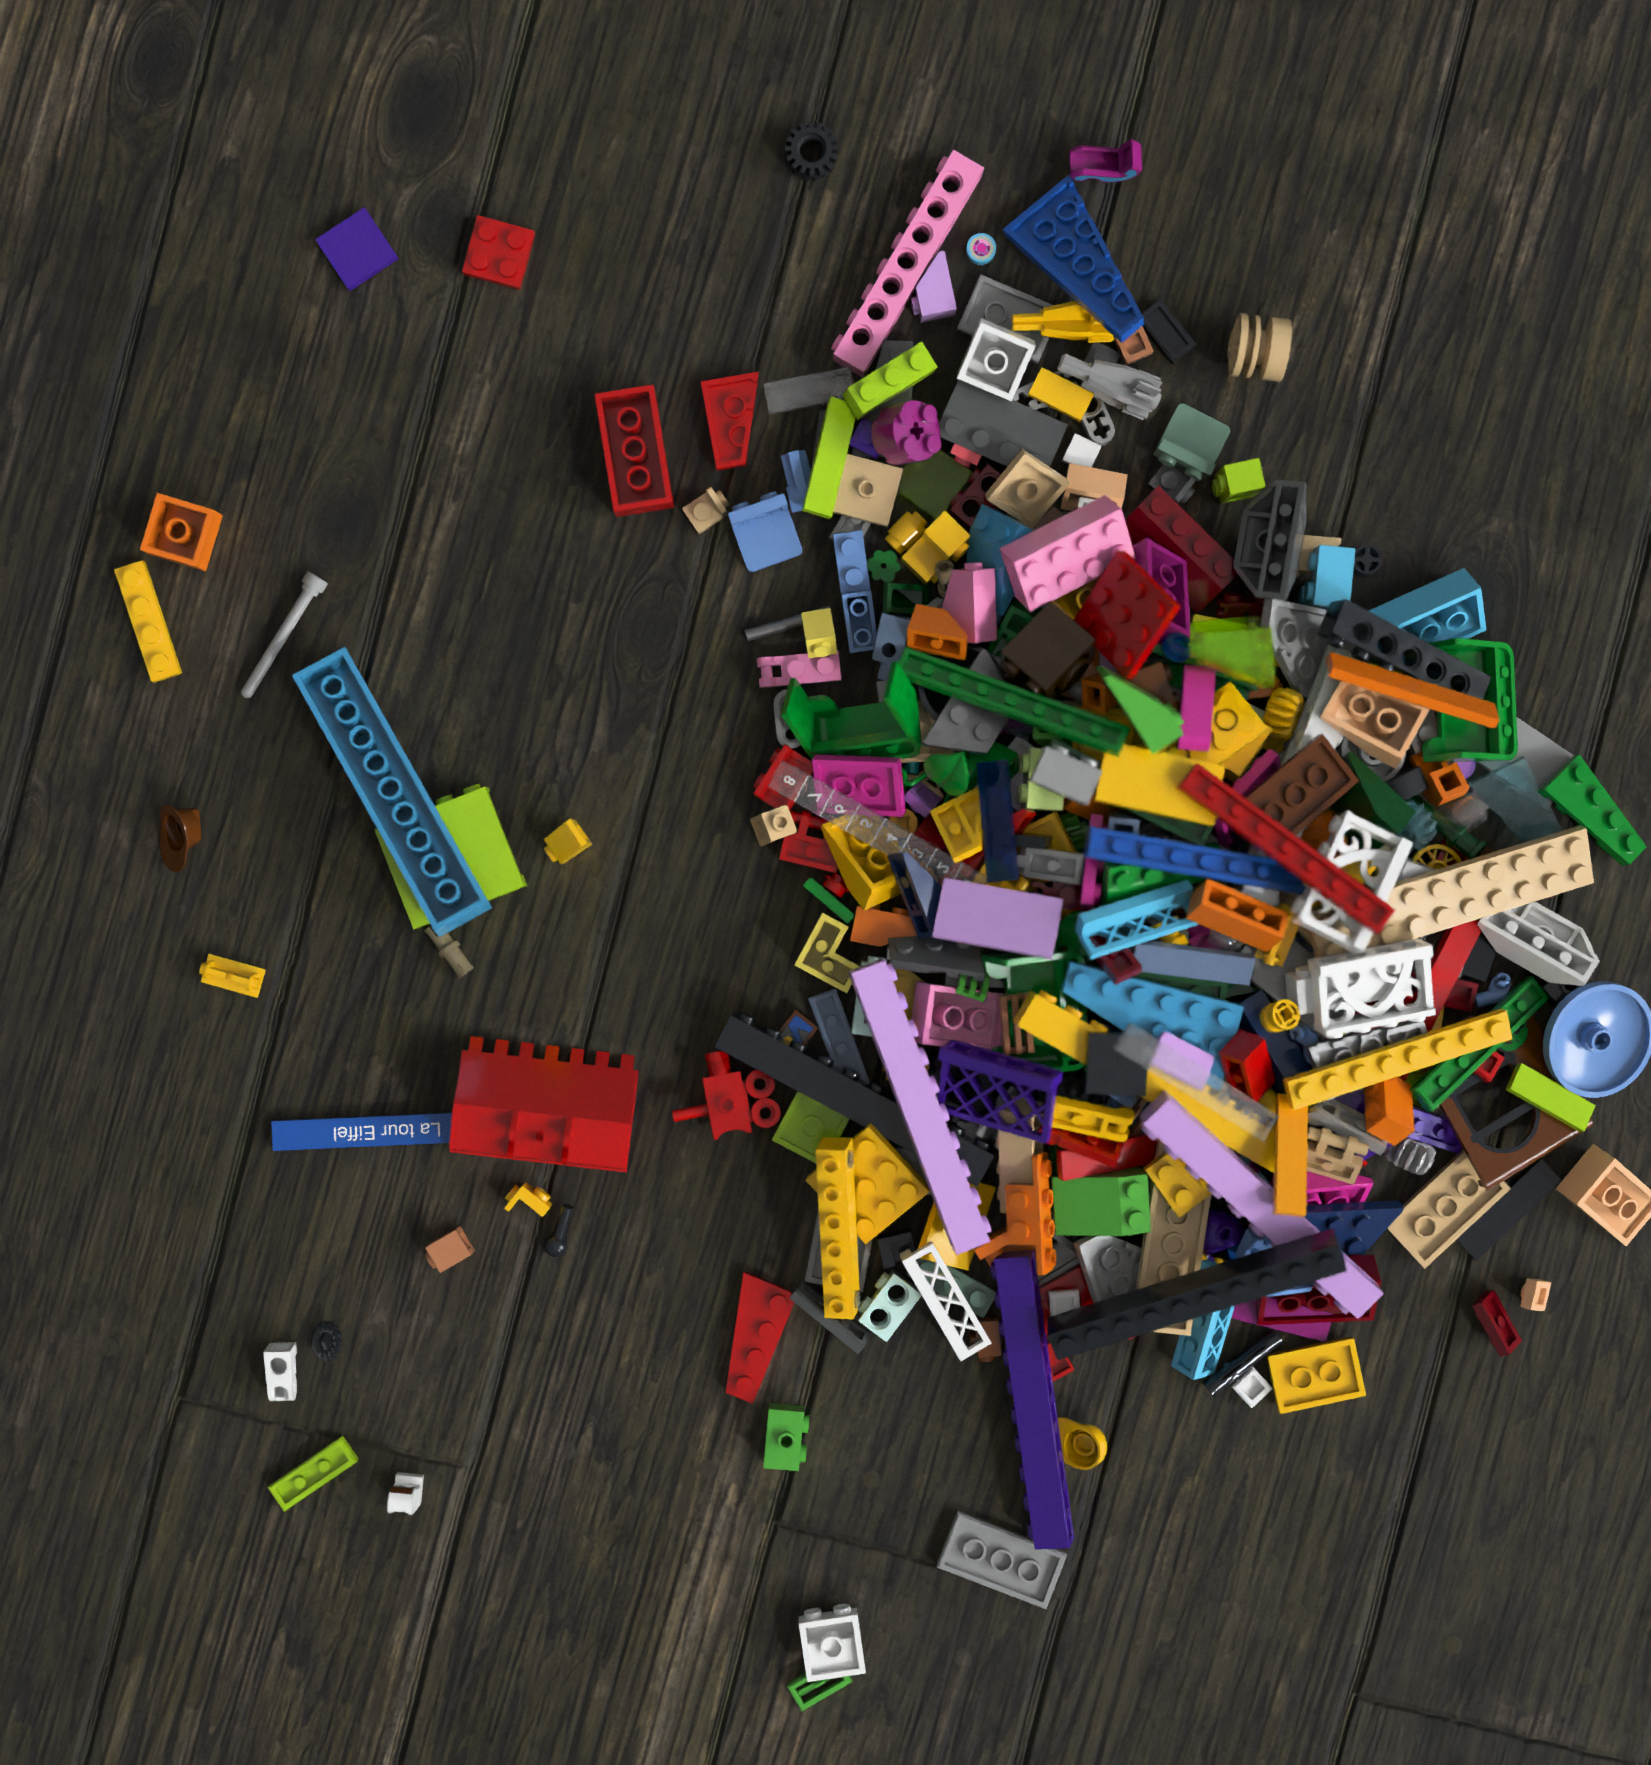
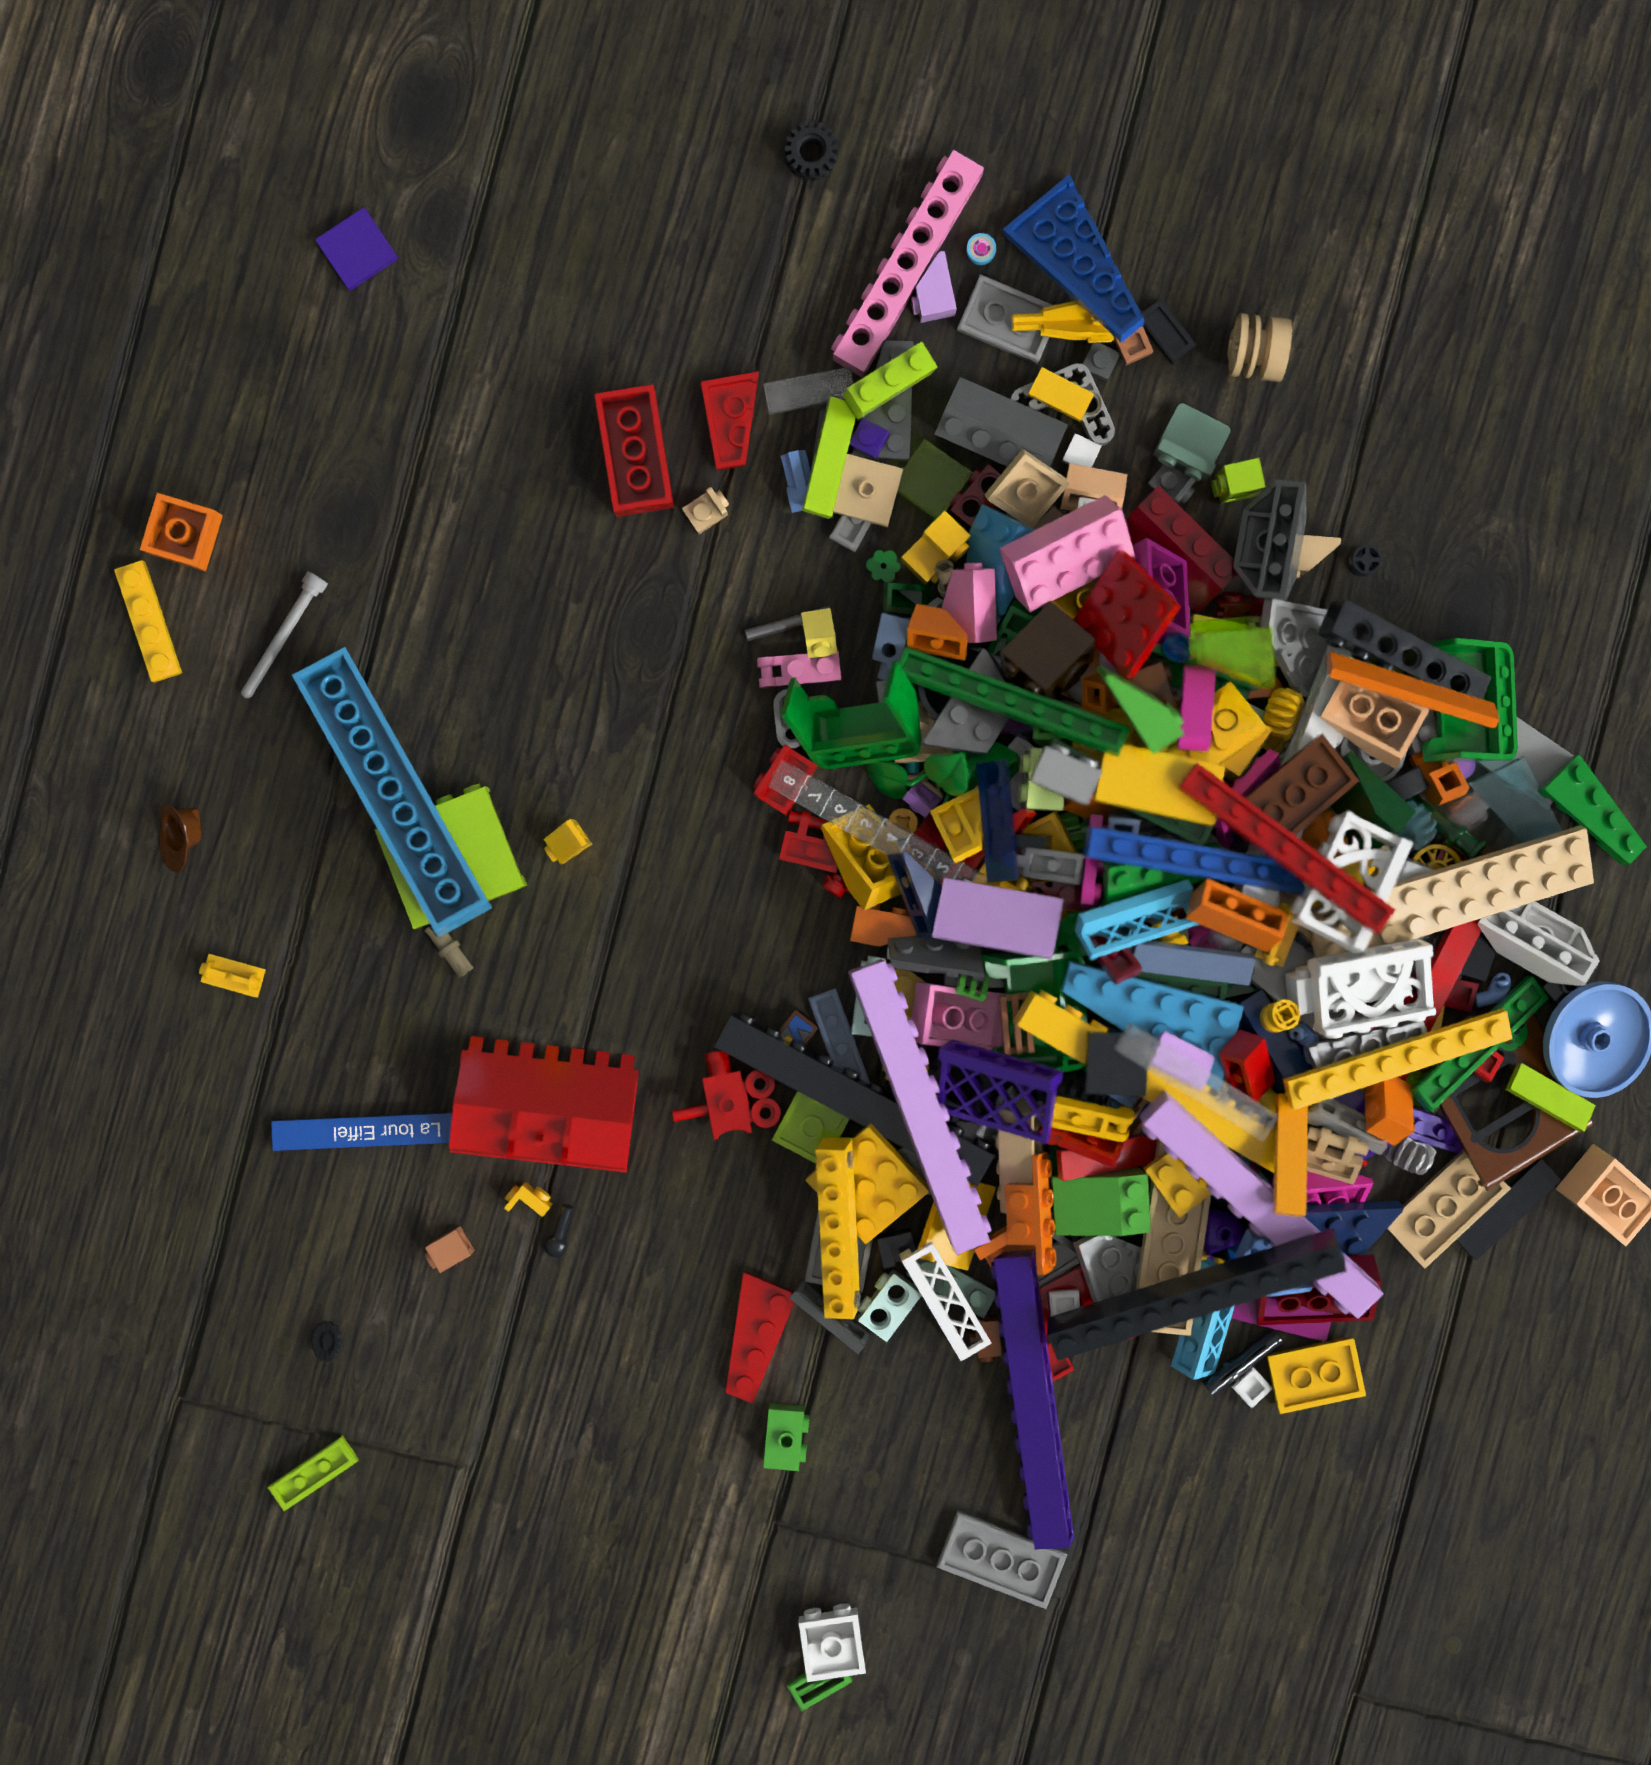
(281, 1371): white leg -> none
(405, 1493): white leg -> none
(498, 252): red plate -> none
(765, 532): medium blue bracket -> none
(773, 825): tan bracket -> none
(819, 954): light yellow brick -> none
(829, 900): green tile -> none
(855, 590): medium blue slope -> none
(866, 779): dark pink plate -> none
(906, 432): magenta brick -> none
(906, 532): yellow brick -> none
(965, 456): coral plate -> none
(996, 359): white brick -> none
(1082, 1444): yellow cap -> none
(1106, 163): magenta animal -> none
(1116, 384): light grey piece -> none
(1330, 576): medium azure brick -> none
(1438, 610): medium azure slope -> none
(1496, 1323): dark red plate -> none
(1535, 1294): light nougat plate -> none

